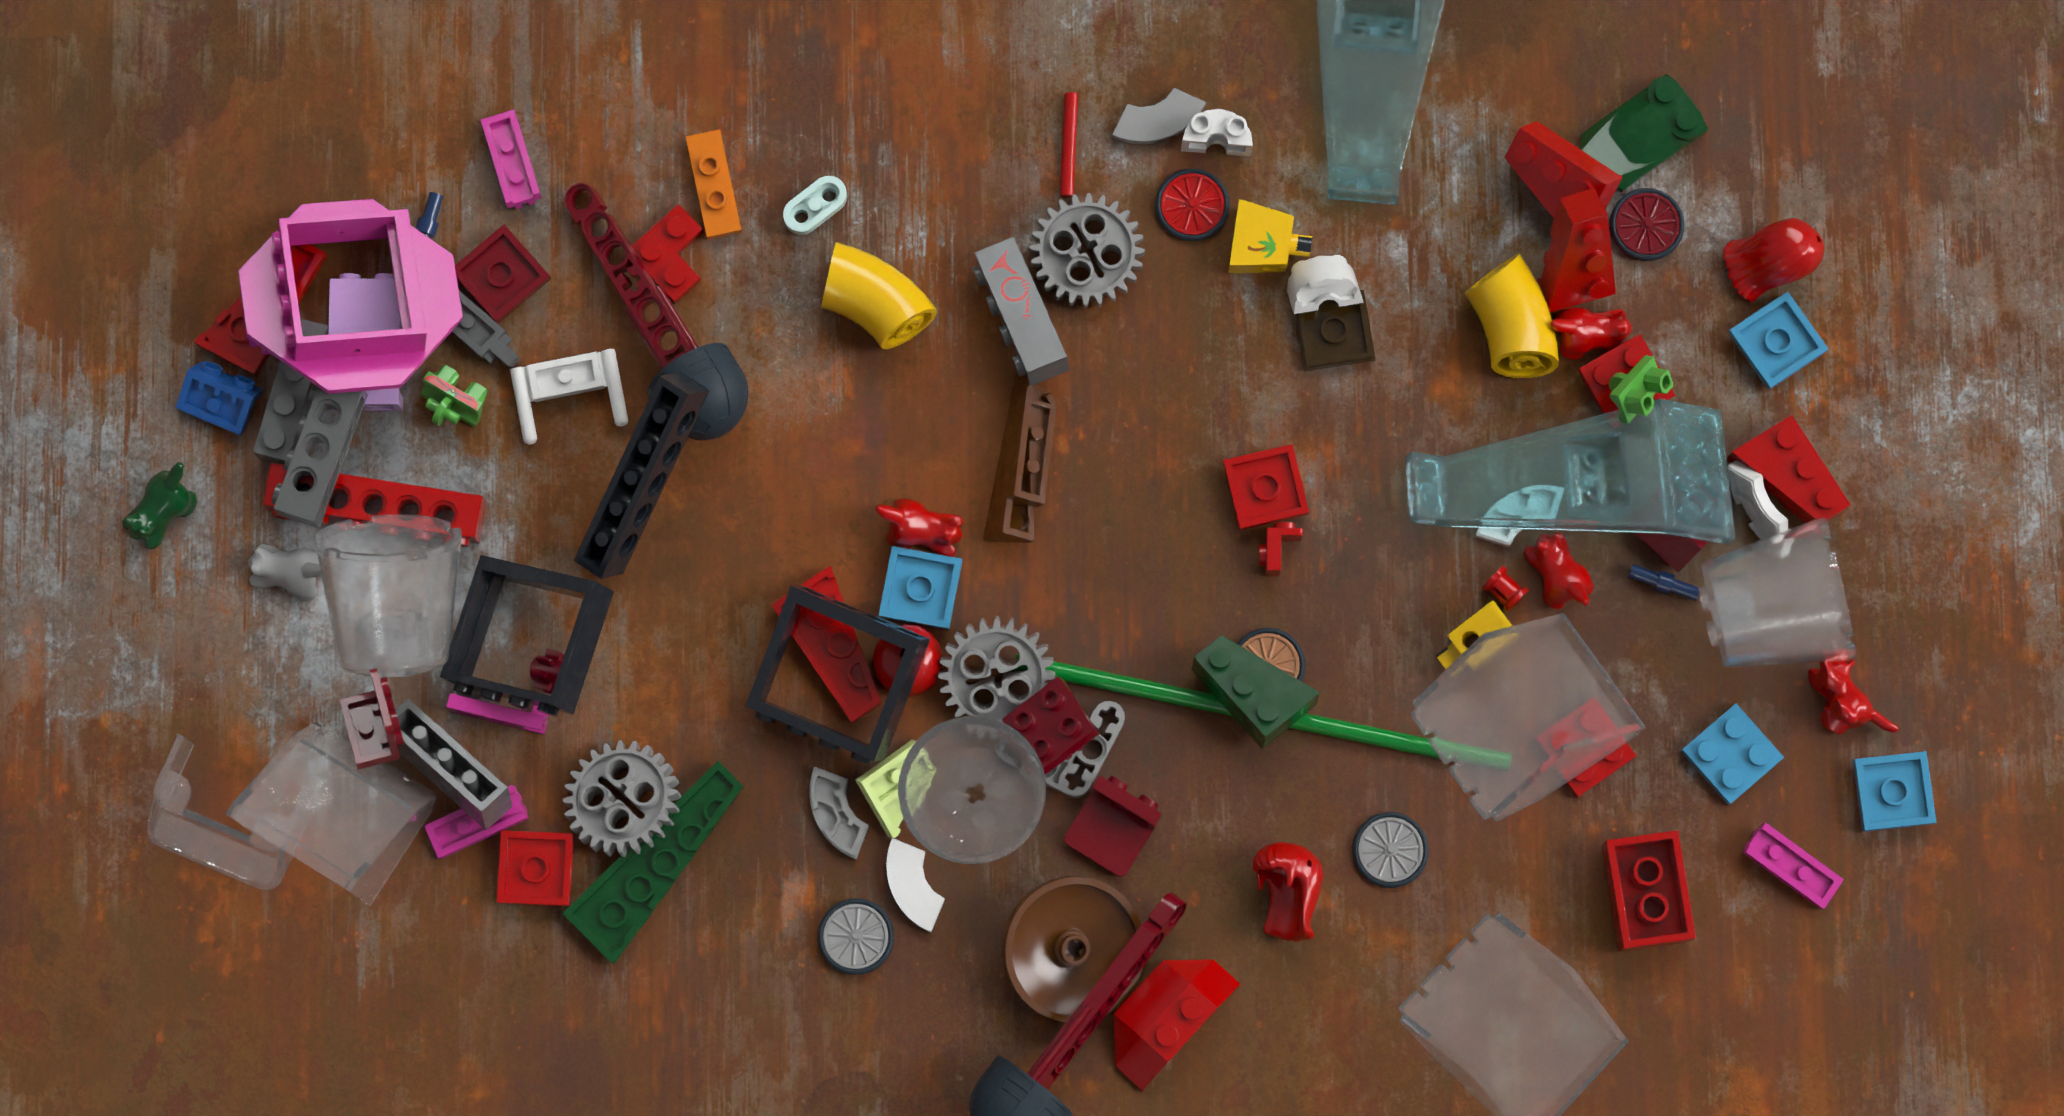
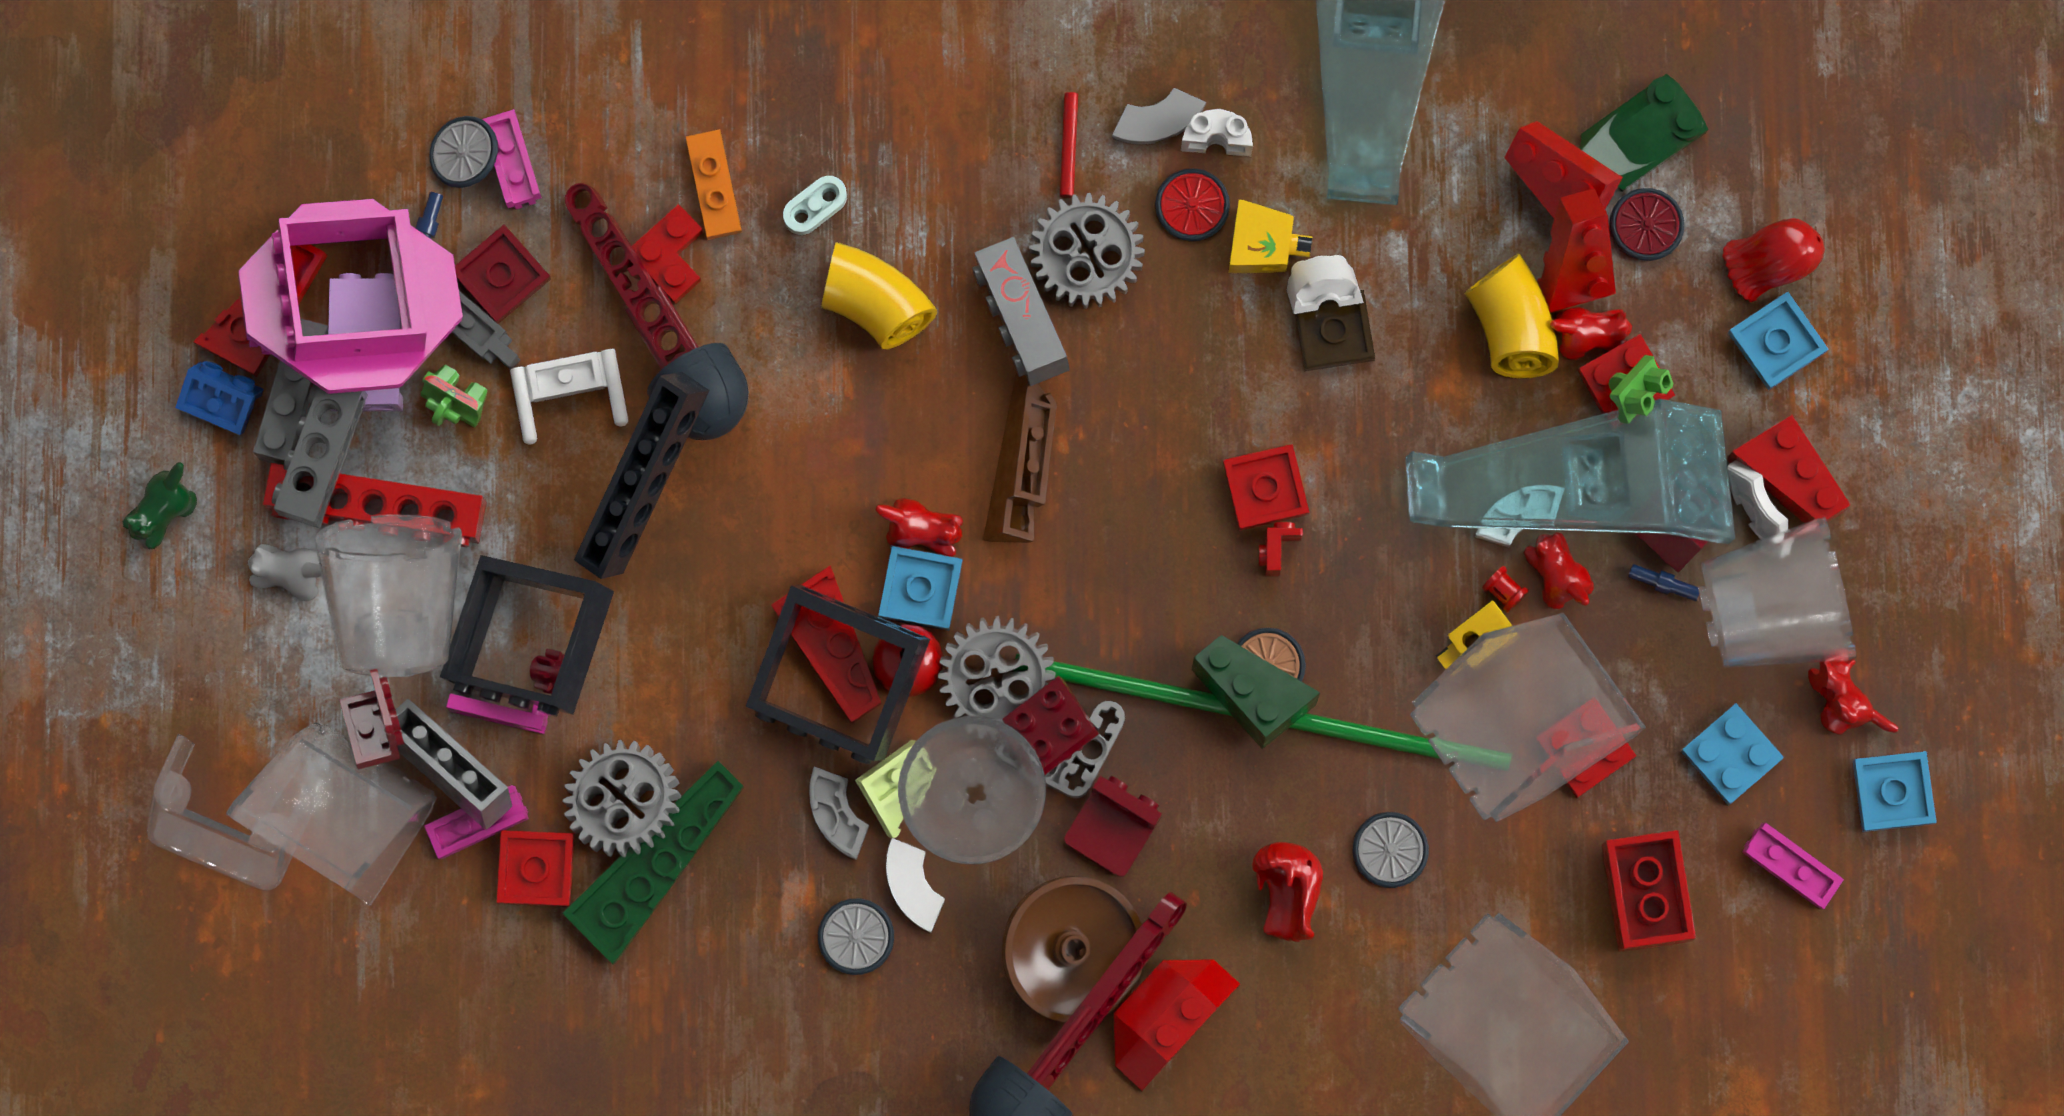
(463, 151): none -> light grey wheel

